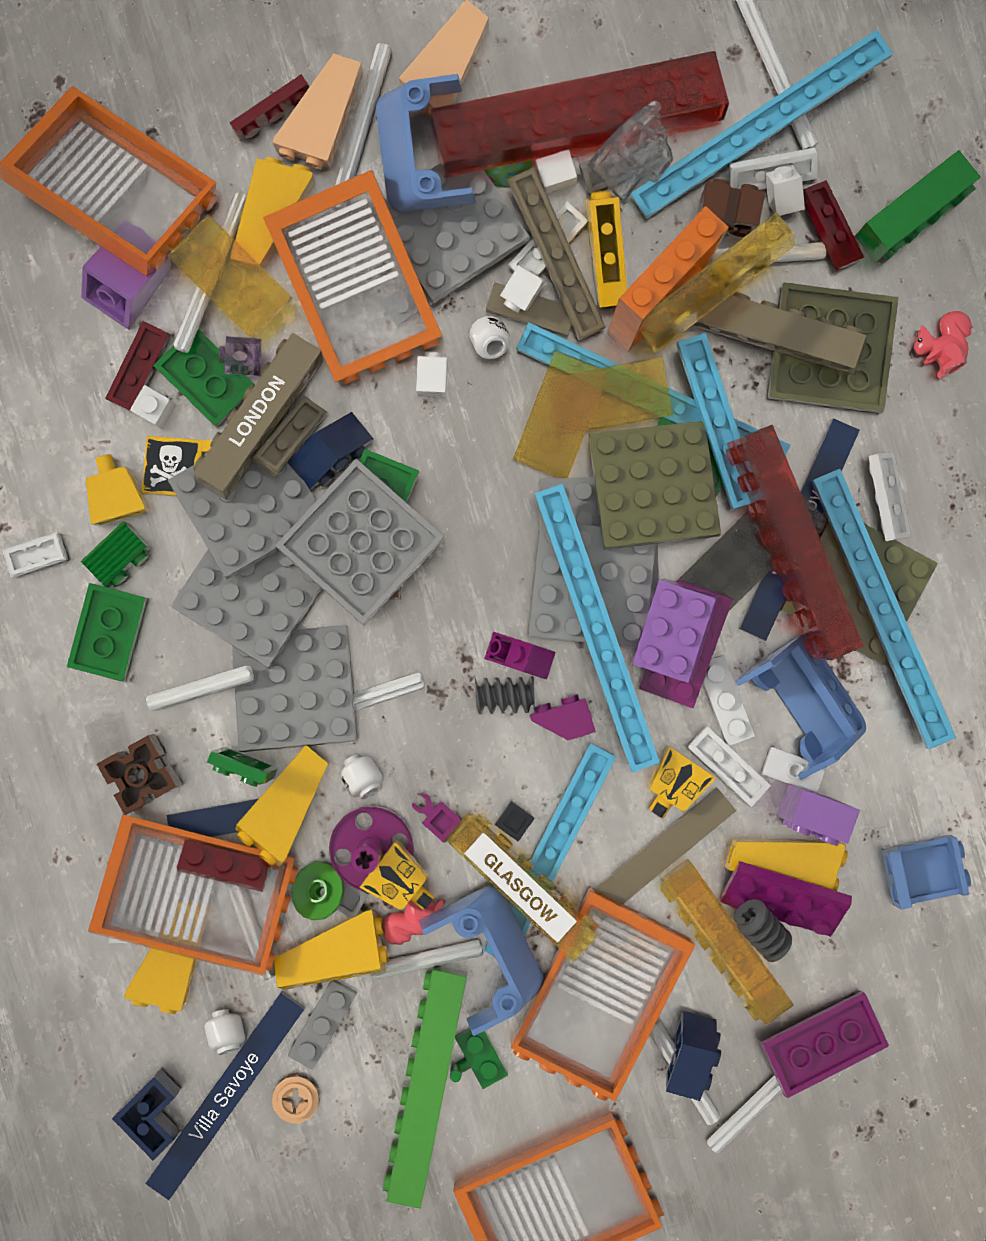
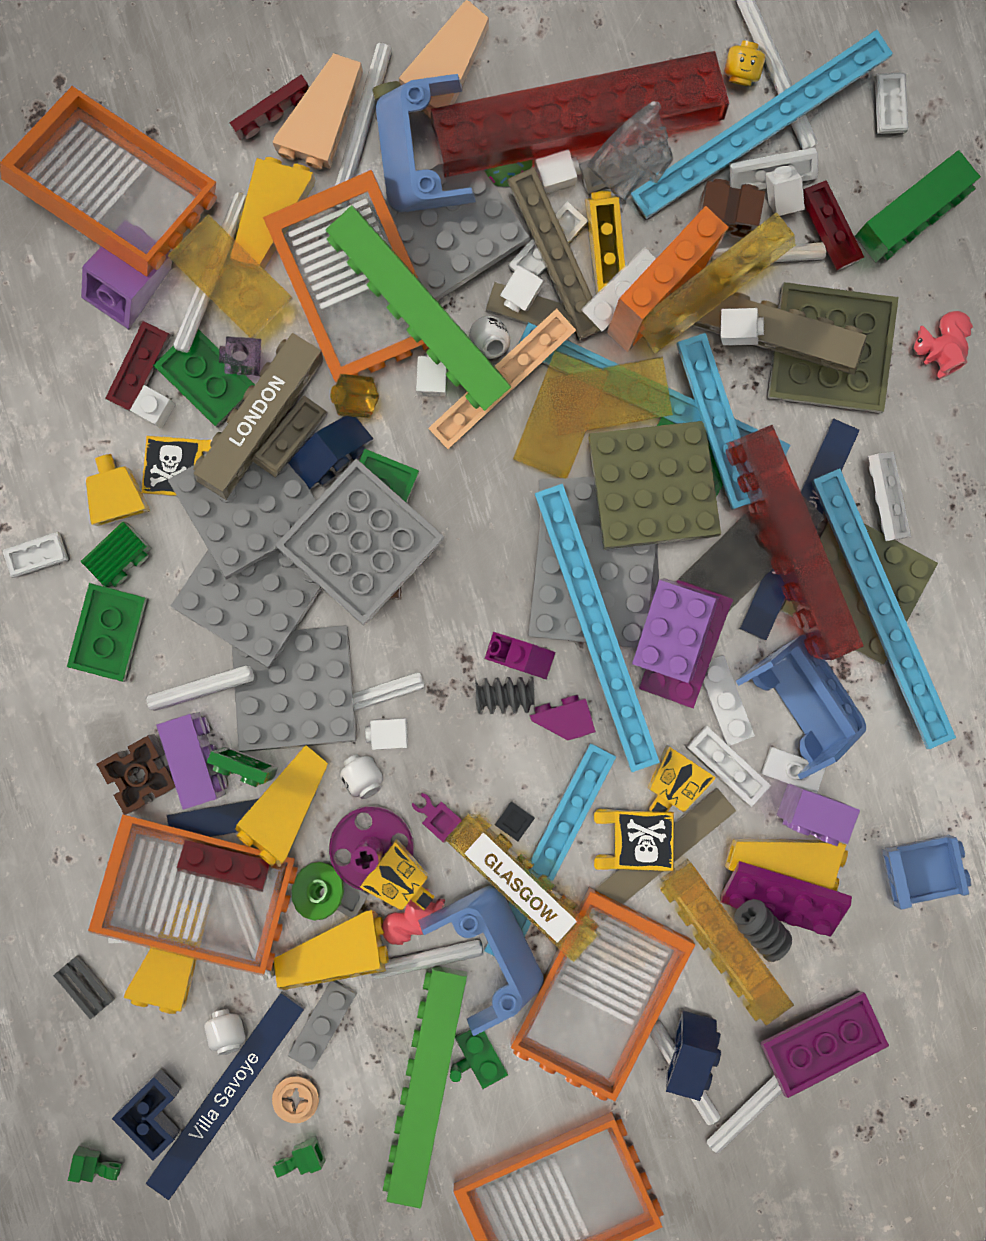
(74, 993): none -> dark grey tile
(86, 1165): none -> green piece
(187, 755): none -> medium lavender brick
(306, 1157): none -> green piece
(354, 396): none -> clear yellow brick
(382, 89): none -> olive tile
(387, 733): none -> white brick
(417, 307): none -> bright green brick
(514, 369): none -> light nougat plate
(603, 304): none -> white plate
(641, 840): none -> flag
(741, 326): none -> white brick
(744, 63): none -> yellow head
(891, 103): none -> white plate

